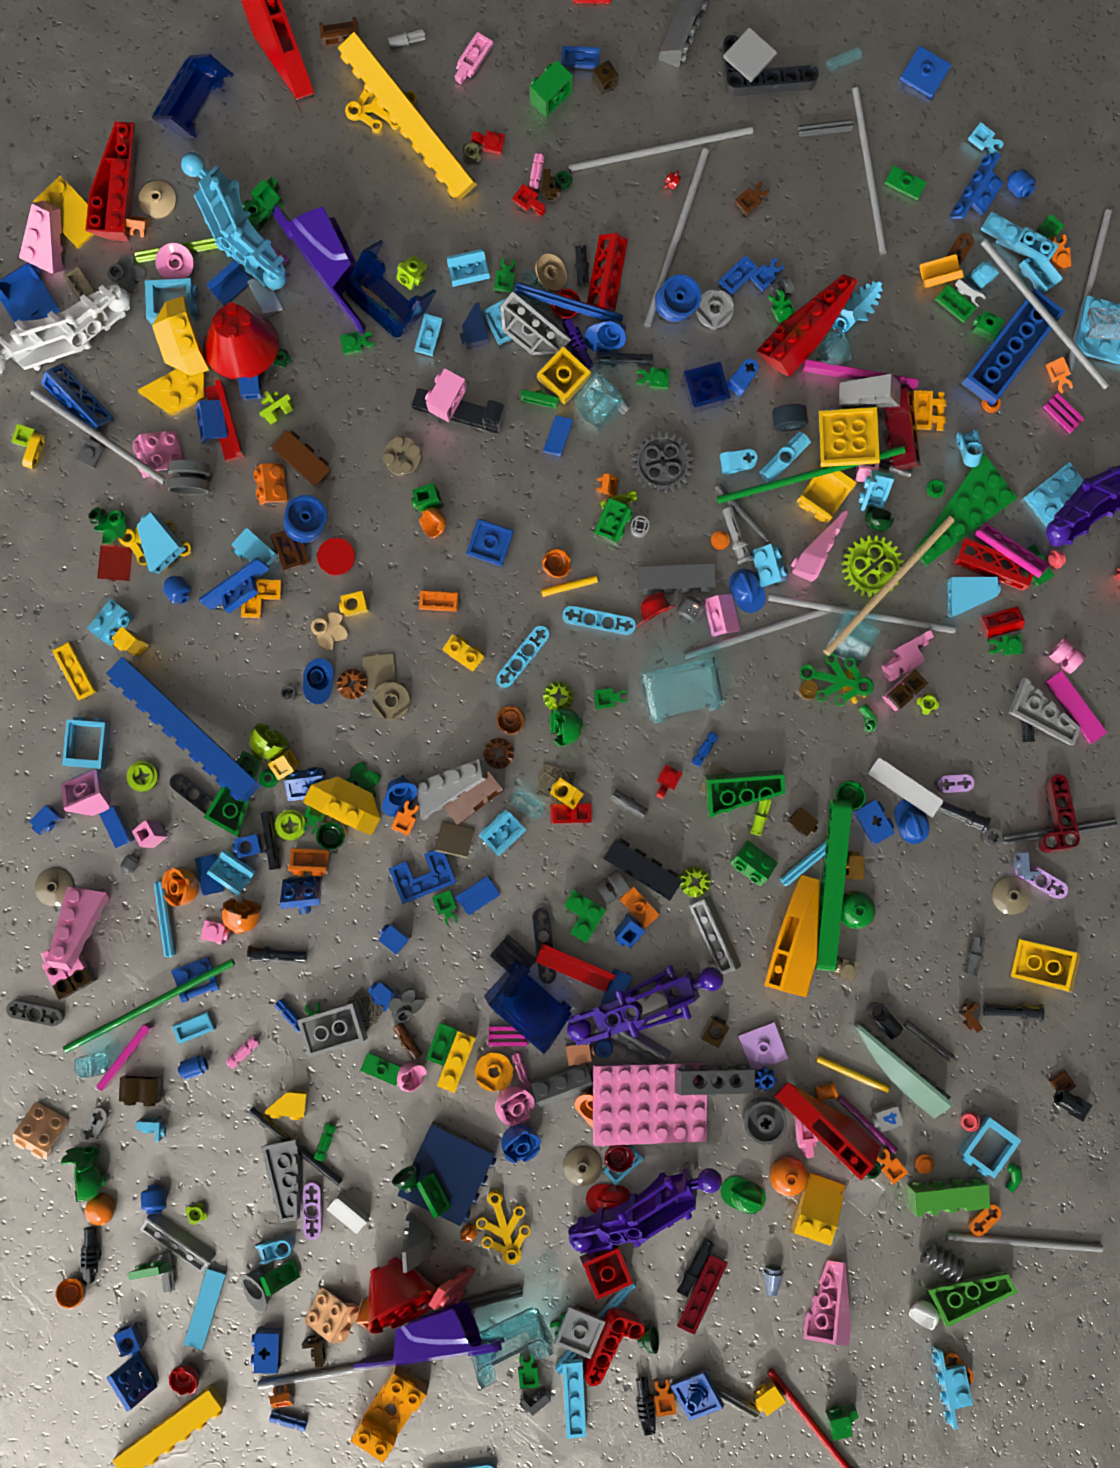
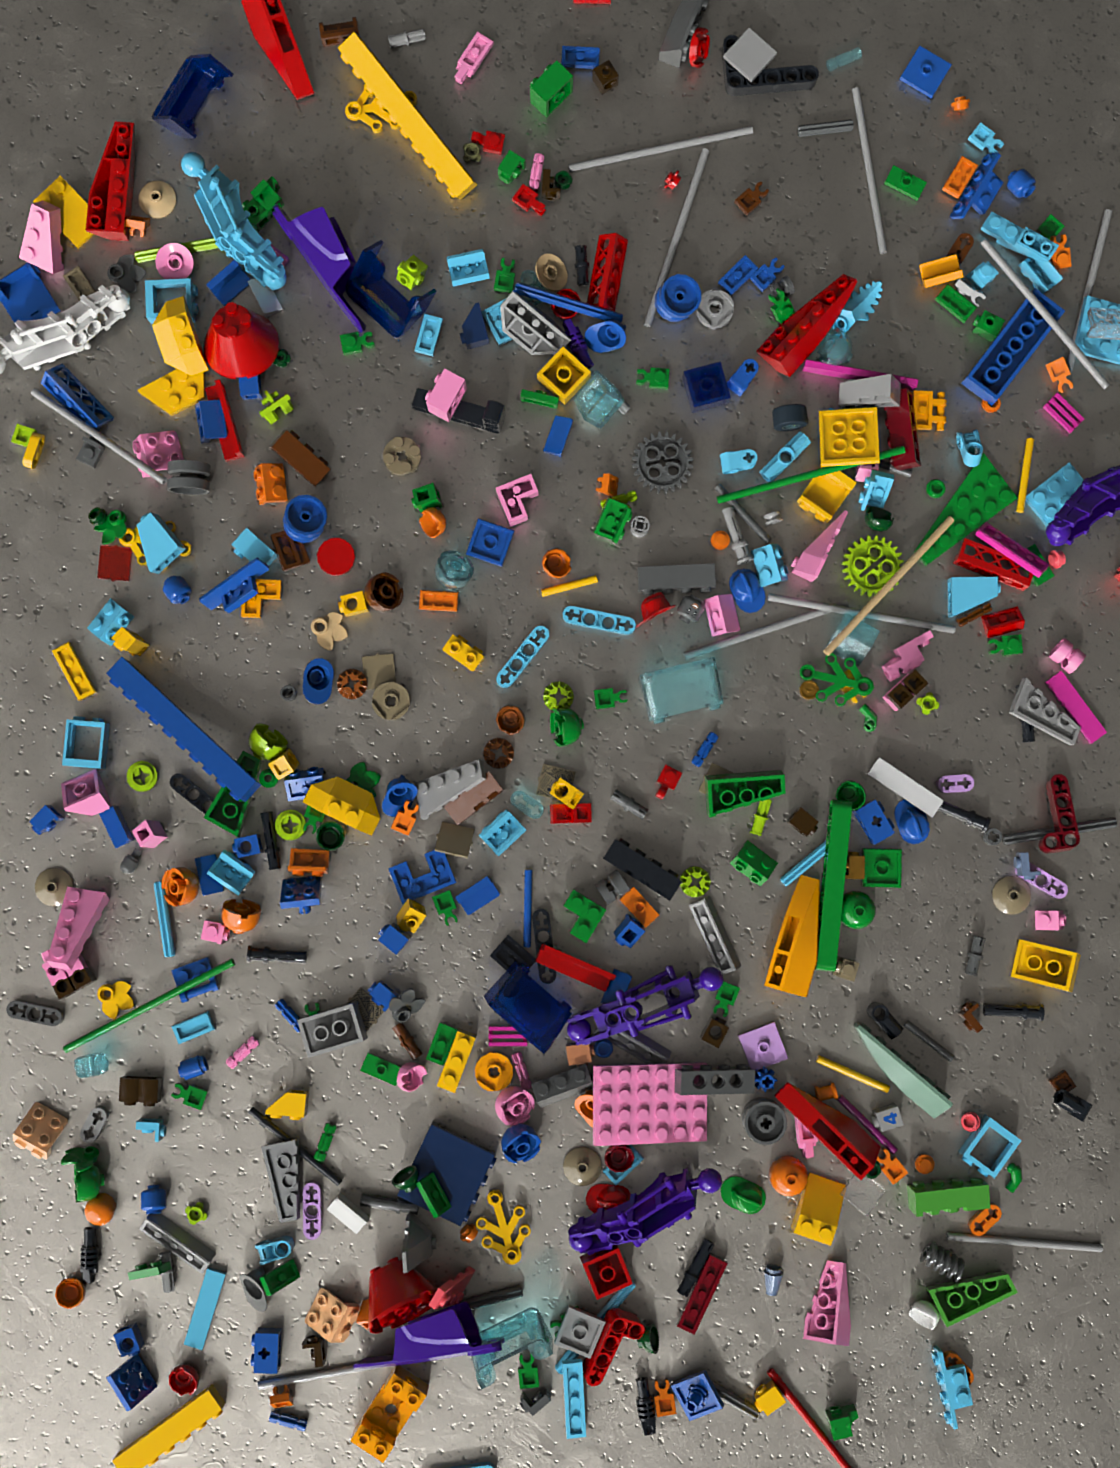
(118, 999): none -> yellow plate
(124, 1056): dark pink tile -> none
(193, 1096): none -> green plate
(383, 592): none -> reddish brown cylinder
(384, 1203): none -> dark grey pin
(410, 916): none -> yellow brick
(453, 570): none -> clear light blue cylinder
(511, 167): none -> green brick
(513, 494): none -> bright pink brick
(527, 908): none -> blue bar
(647, 359): black pin -> none
(699, 47): none -> red tile
(726, 995): none -> green plate
(773, 518): none -> light grey bush
(882, 867): none -> green plate
(960, 103): none -> orange plate
(960, 177): none -> orange plate
(974, 614): none -> reddish brown axle
(1025, 475): none -> yellow bar
(1050, 919): none -> bright pink bracket

